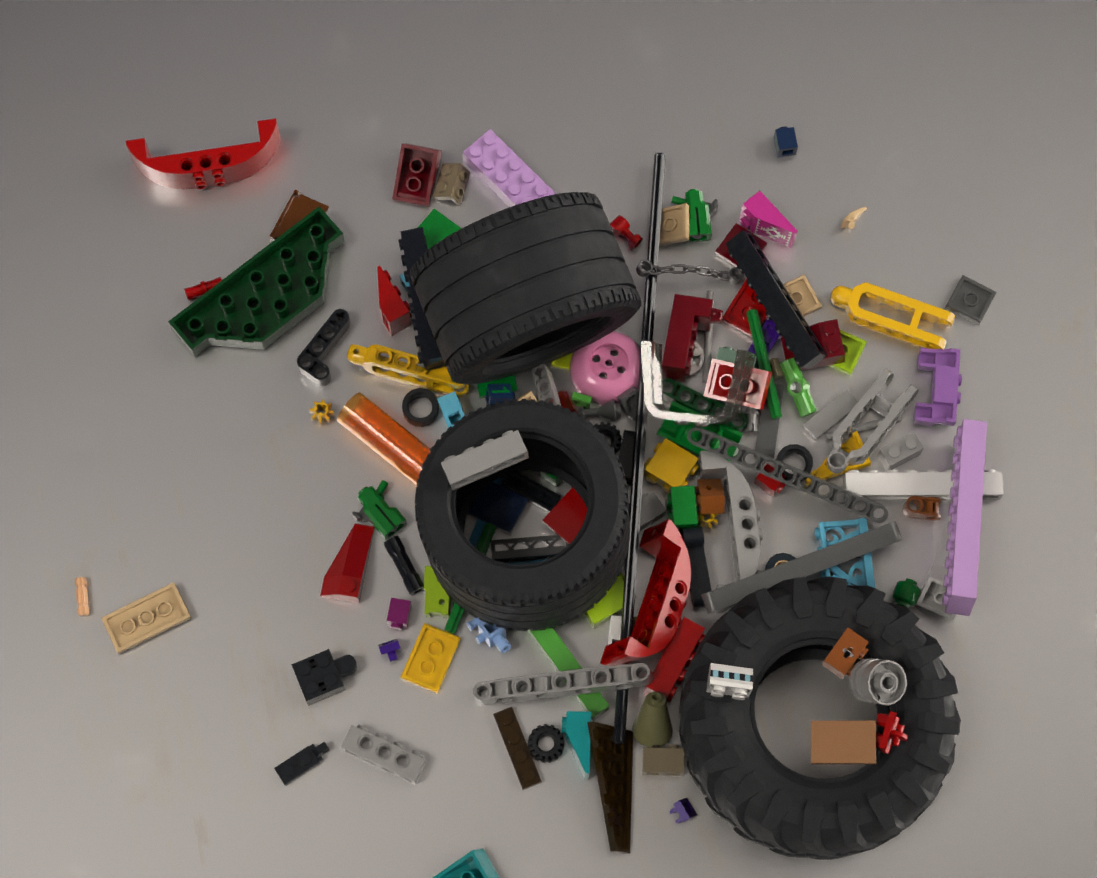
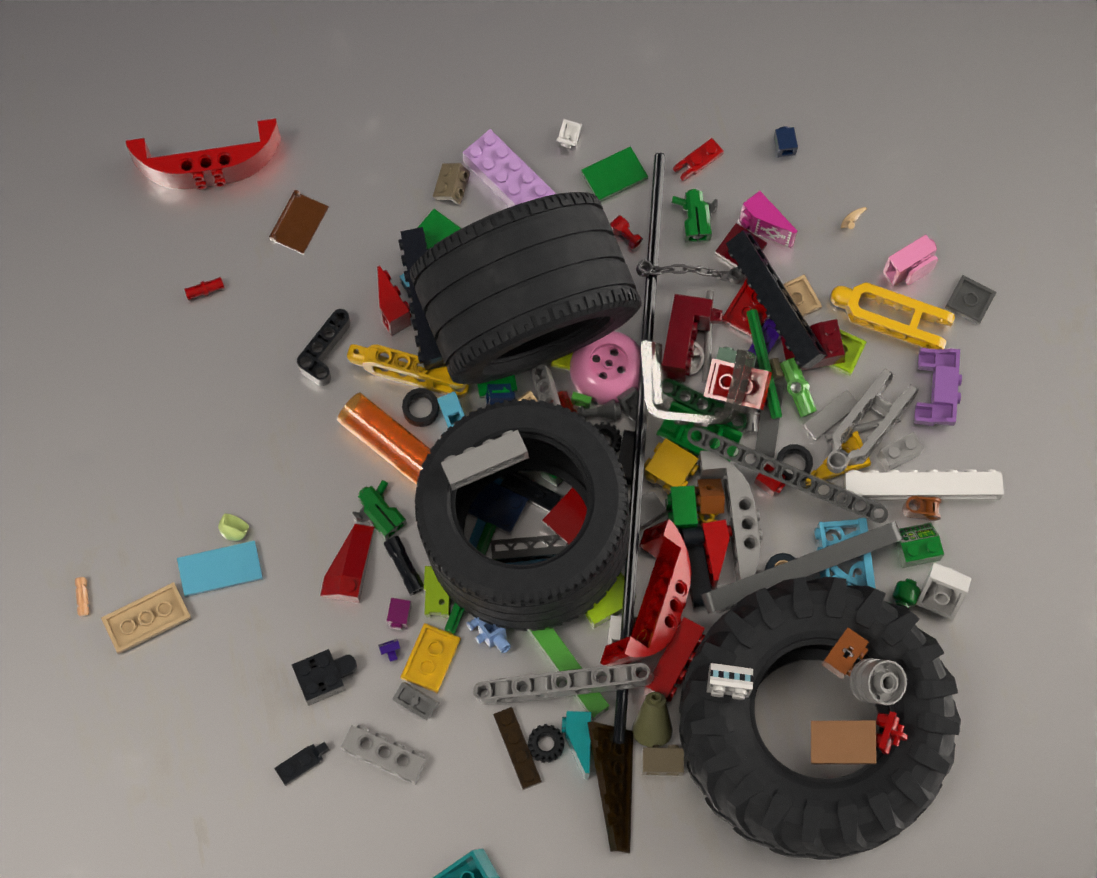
(219, 568): none -> medium azure tile
(232, 527): none -> yellowish green hair
(266, 292): dark green brick -> none
(318, 415): yellow gear -> none
(415, 700): none -> dark grey hinge
(416, 174): dark red slope -> none
(569, 133): none -> white bracket
(614, 174): none -> green tile
(674, 224): tan tile -> none
(684, 809): tile -> none
(699, 159): none -> red hinge
(716, 541): none -> red slope
(912, 262): none -> bright pink brick
(919, 545): none -> green slope
(965, 518): lavender brick -> none

